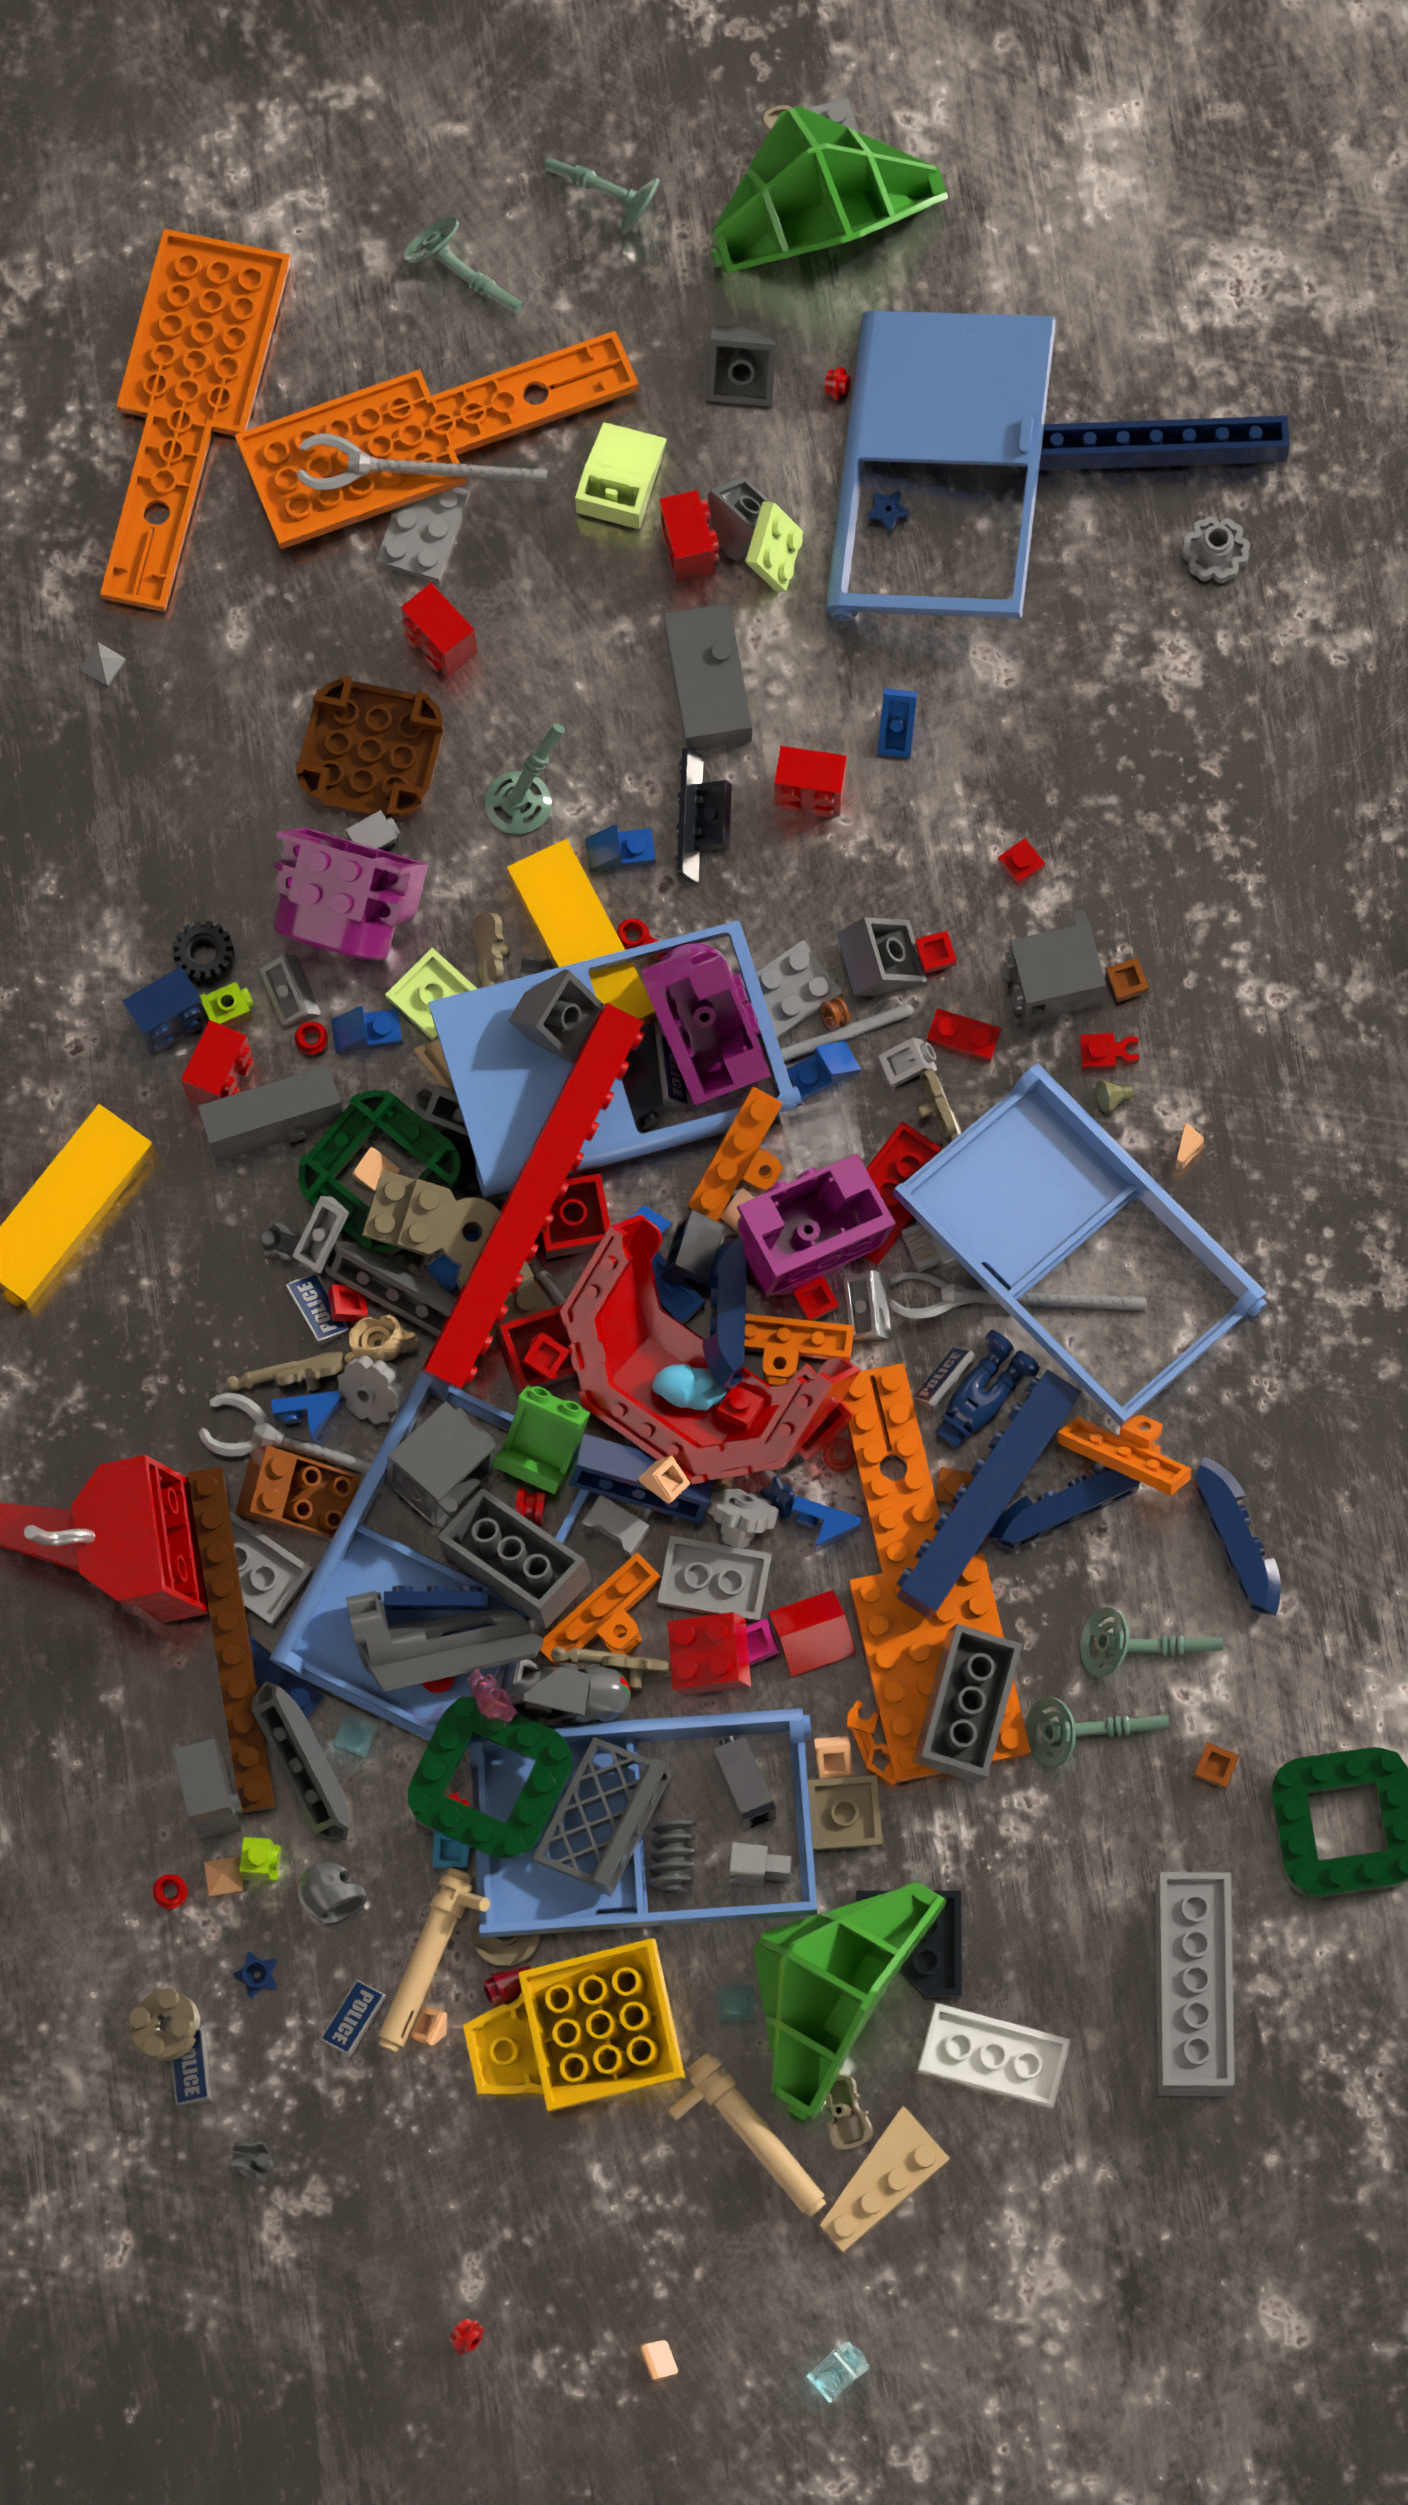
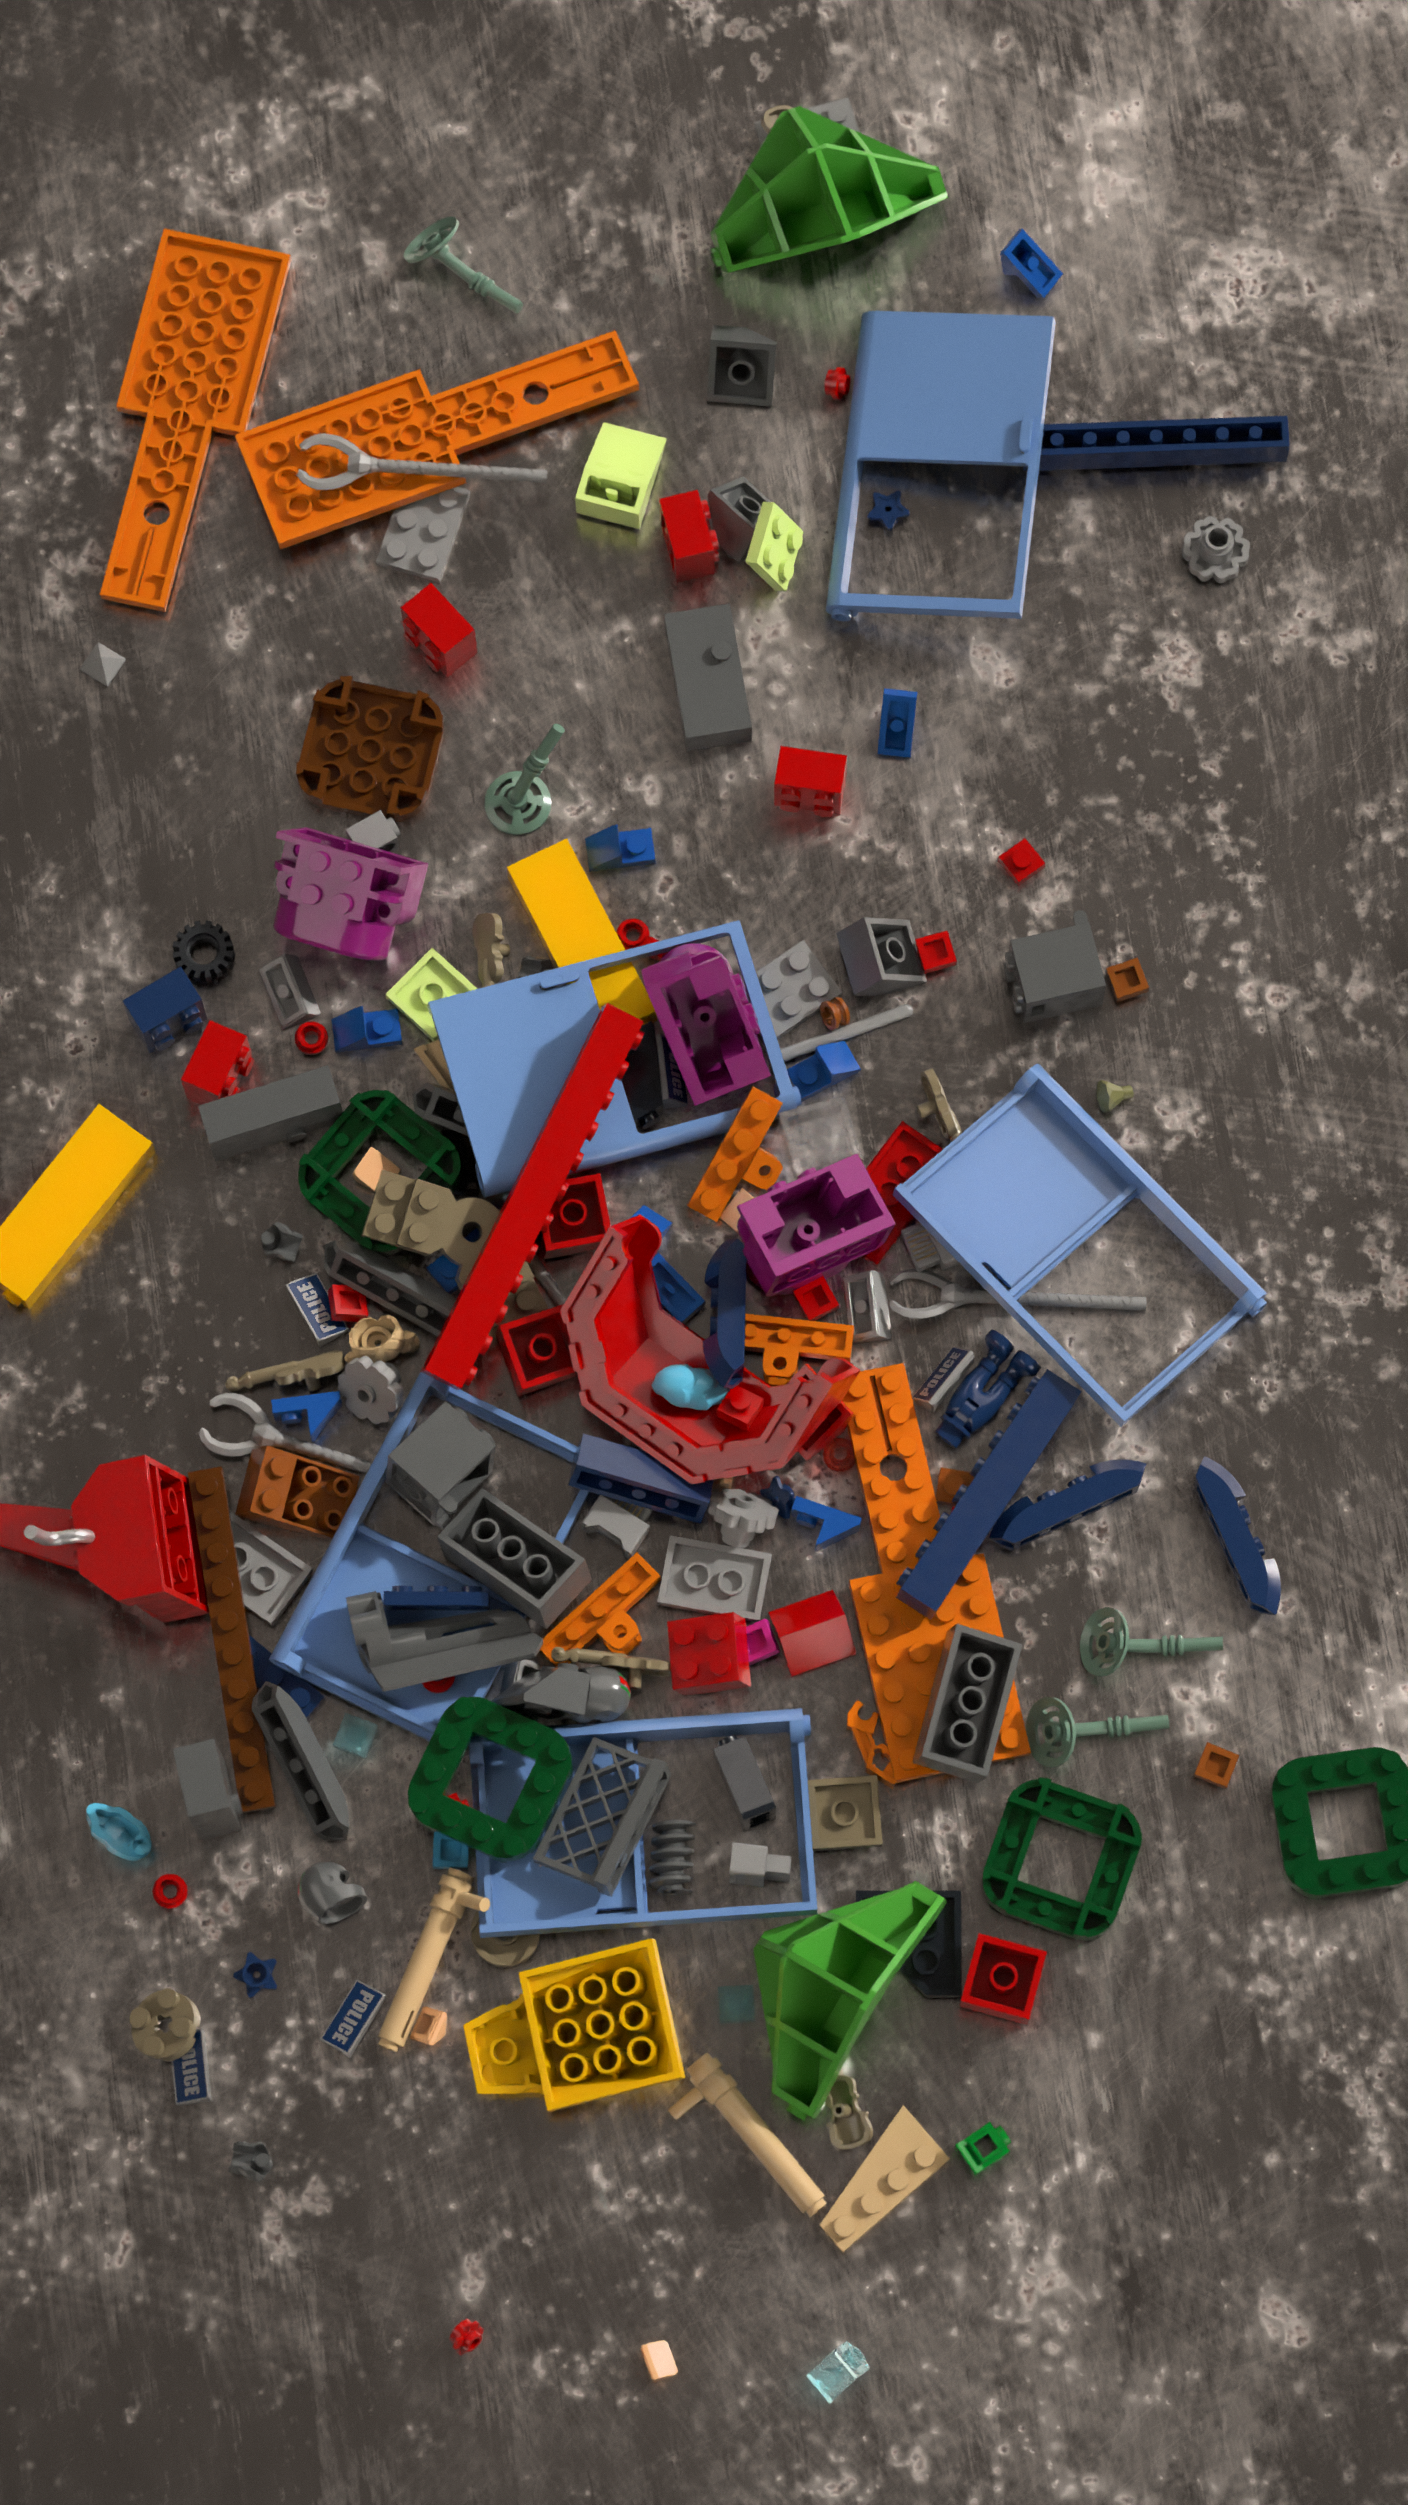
(119, 1831): none -> medium azure arm
(223, 1876): light nougat slope -> none
(232, 1015): lime brick -> none
(260, 1859): lime brick -> none
(321, 1233): light grey slope -> none
(491, 1700): clear pink plate -> none
(503, 1986): dark red cone -> none
(531, 1505): red wheel -> none
(542, 1439): bright green panel -> none
(545, 1356): red plate -> none
(557, 1014): dark grey slope -> none
(632, 201): sand green dish -> none
(665, 1479): light nougat slope -> none
(692, 1250): black hinge -> none
(702, 815): black bracket -> none
(833, 1757): light nougat slope -> none
(907, 1060): light grey bracket -> none
(963, 1035): red plate -> none
(972, 2155): none -> green window
(993, 2055): white tile -> none
(1003, 1979): none -> red brick
(1027, 261): none -> blue slope
(1078, 1811): none -> dark green plate
(1101, 1051): red plate -> none
(1129, 1453): orange plate -> none
(1190, 1146): light nougat slope -> none
(1194, 1984): light grey brick -> none

